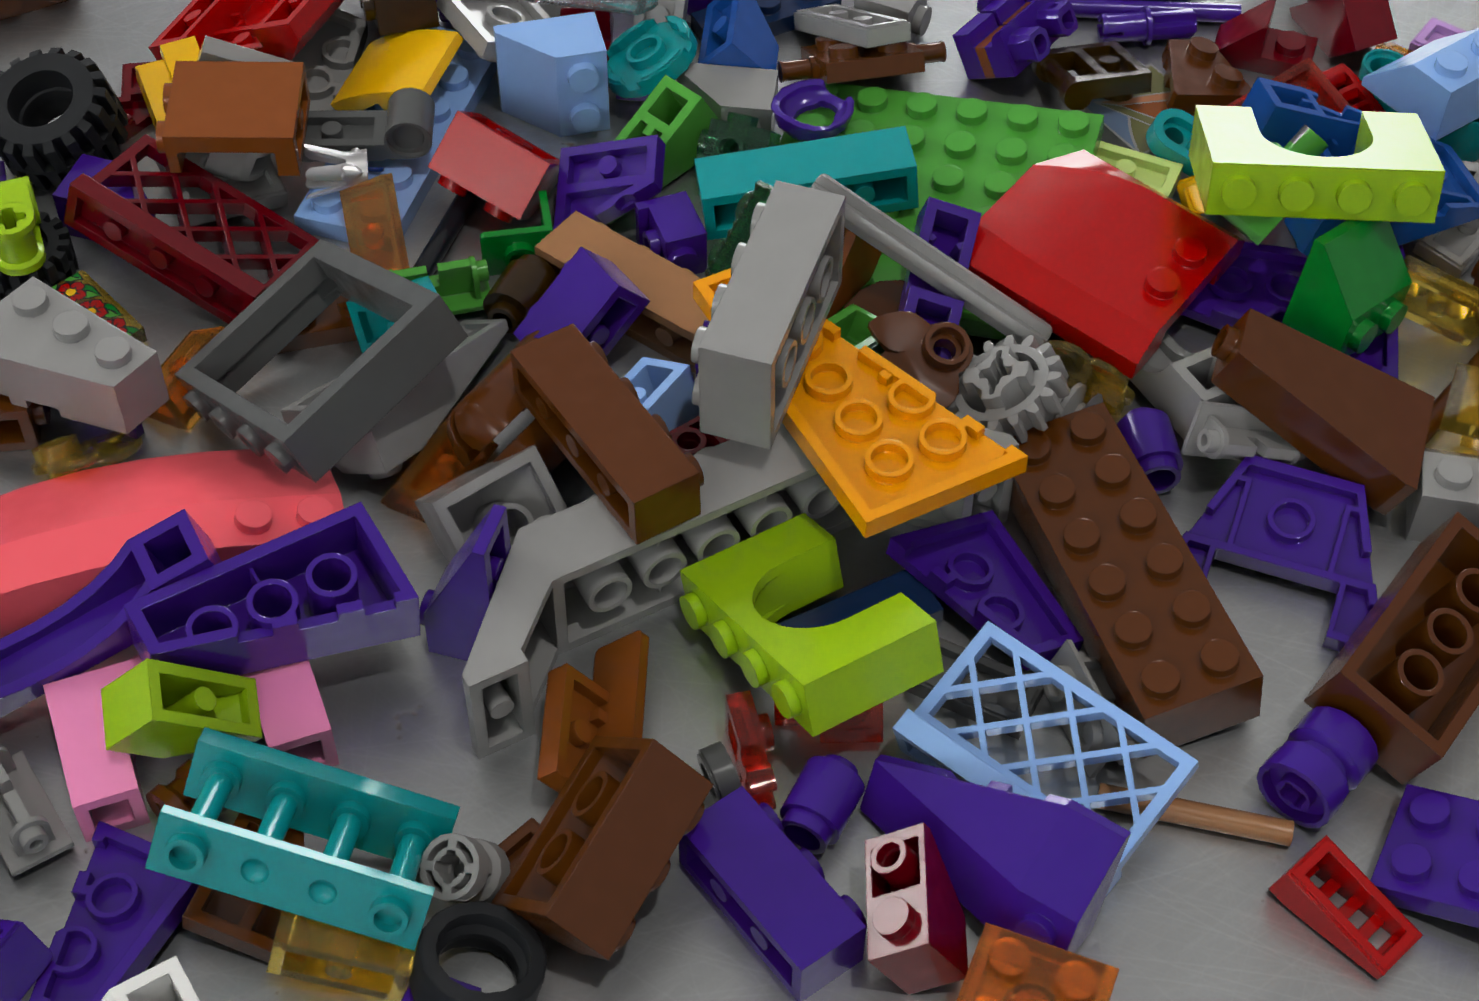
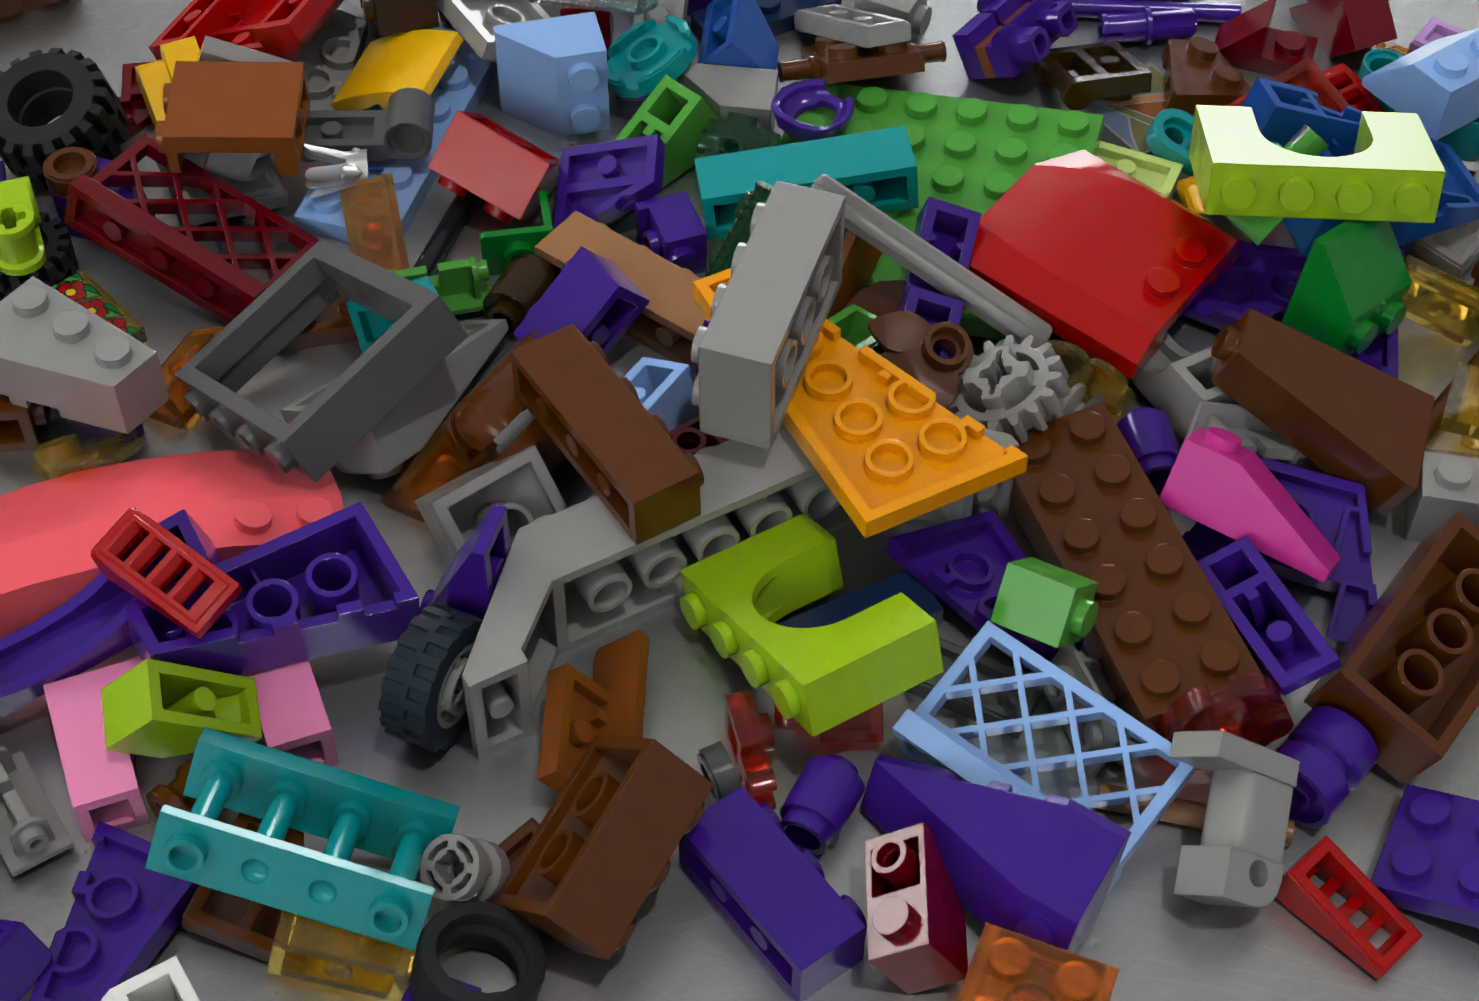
(66, 165): none -> reddish brown tile
(135, 544): none -> red slope
(424, 681): none -> black wheel
(1045, 602): none -> bright green brick
(1240, 497): none -> dark pink slope
(1241, 822): none -> light grey piece
(1247, 709): none -> clear red plate
(1268, 617): none -> dark purple slope

